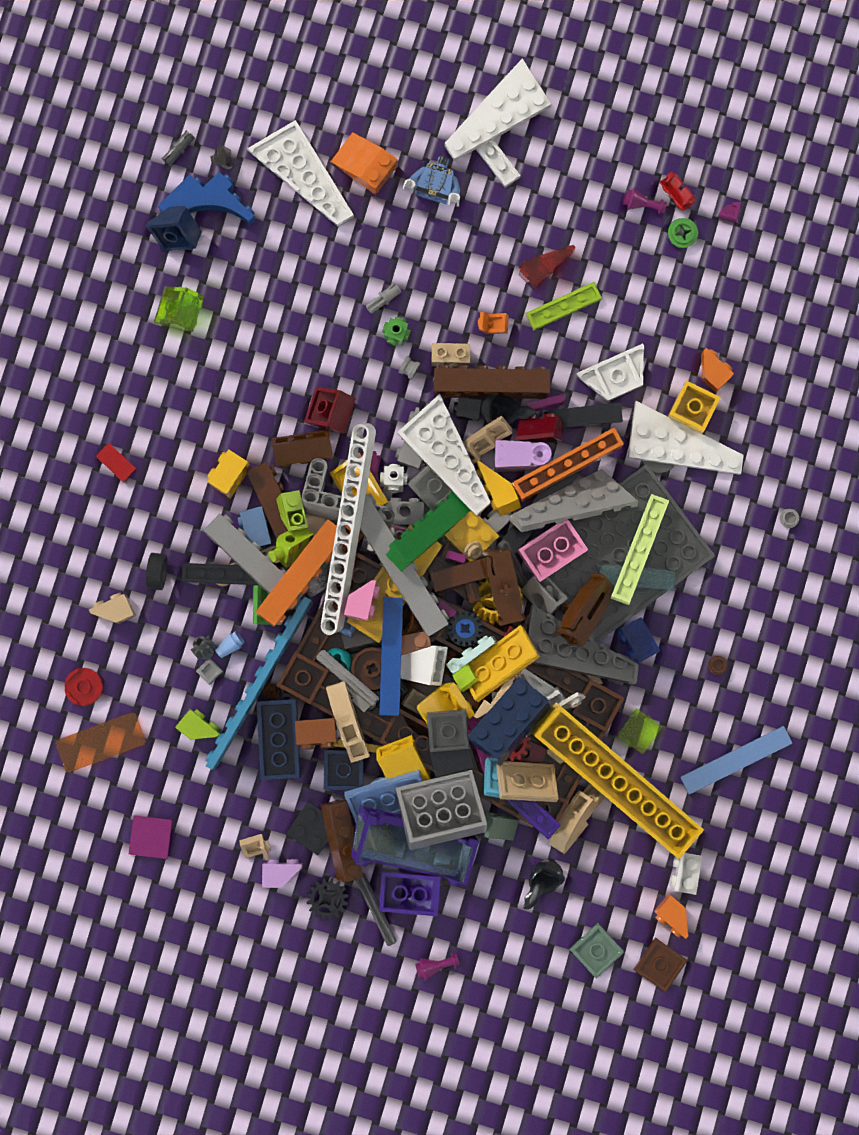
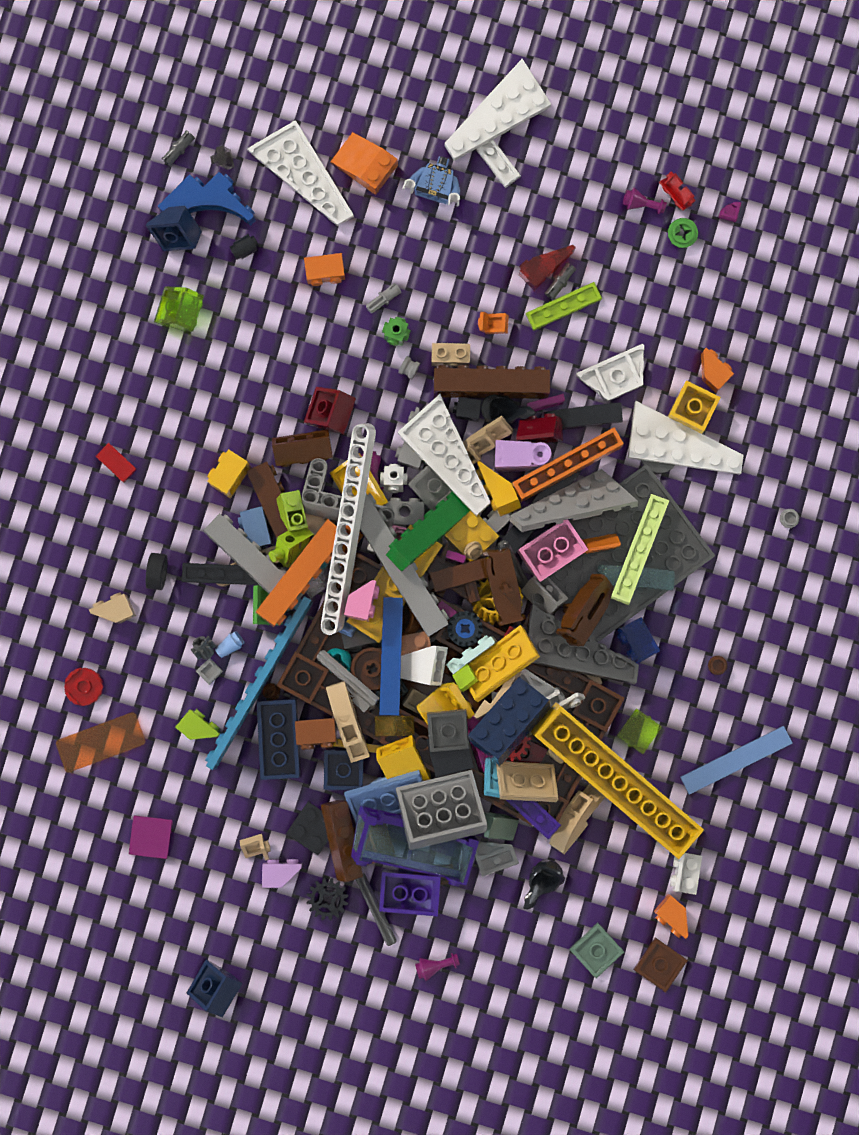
(214, 988): none -> dark blue slope
(244, 247): none -> black brick
(324, 269): none -> orange brick
(394, 725): none -> clear yellow slope
(494, 857): none -> light grey wing
(560, 281): none -> dark grey pin
(602, 543): none -> orange slope

